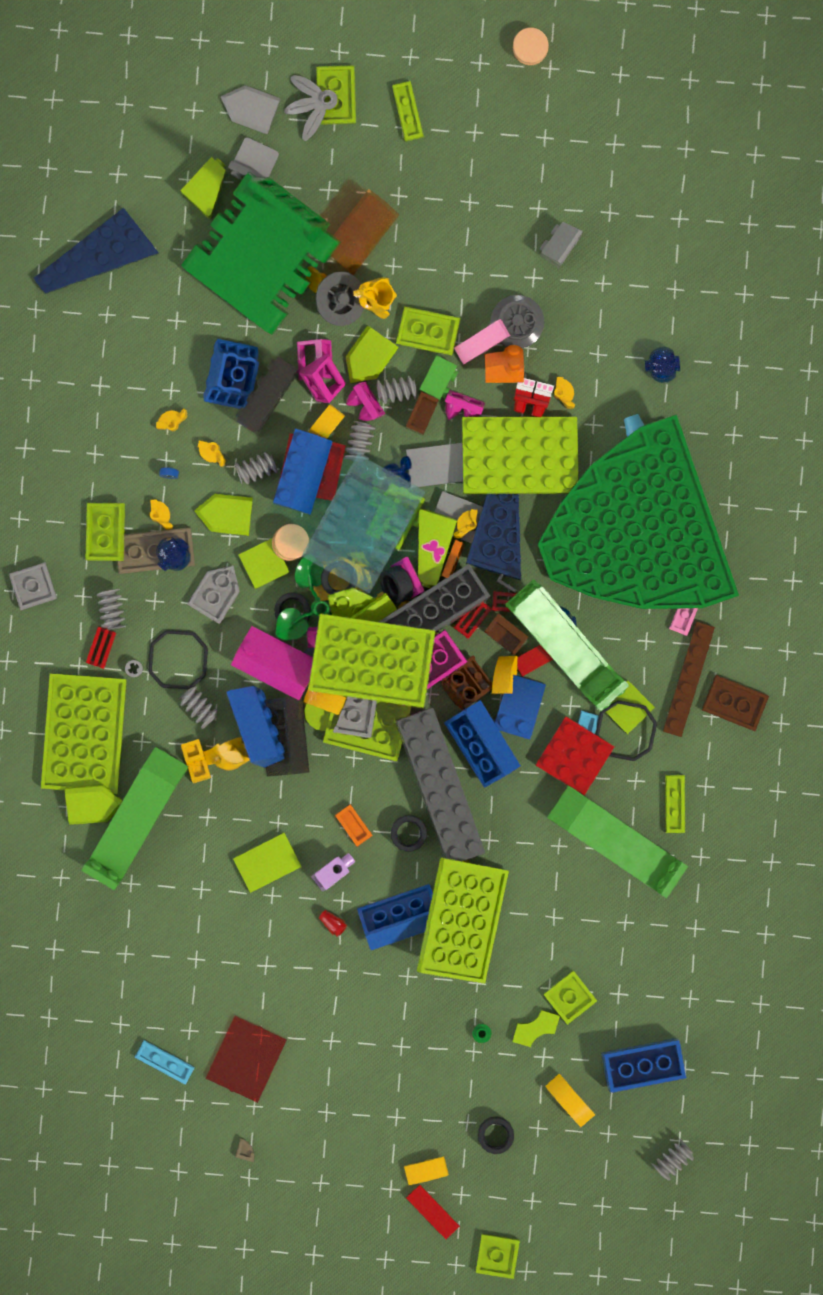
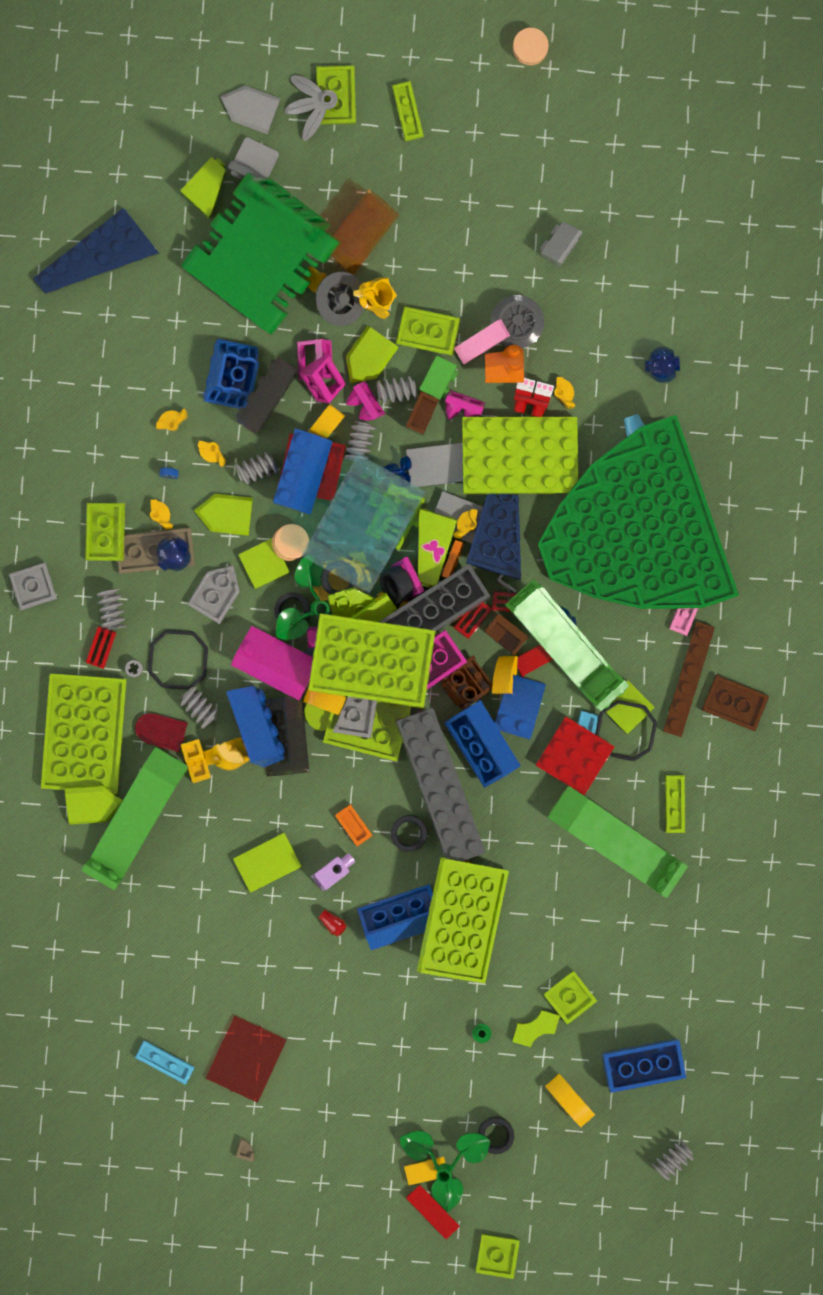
(161, 731): none -> dark red window
(445, 1189): none -> green plant

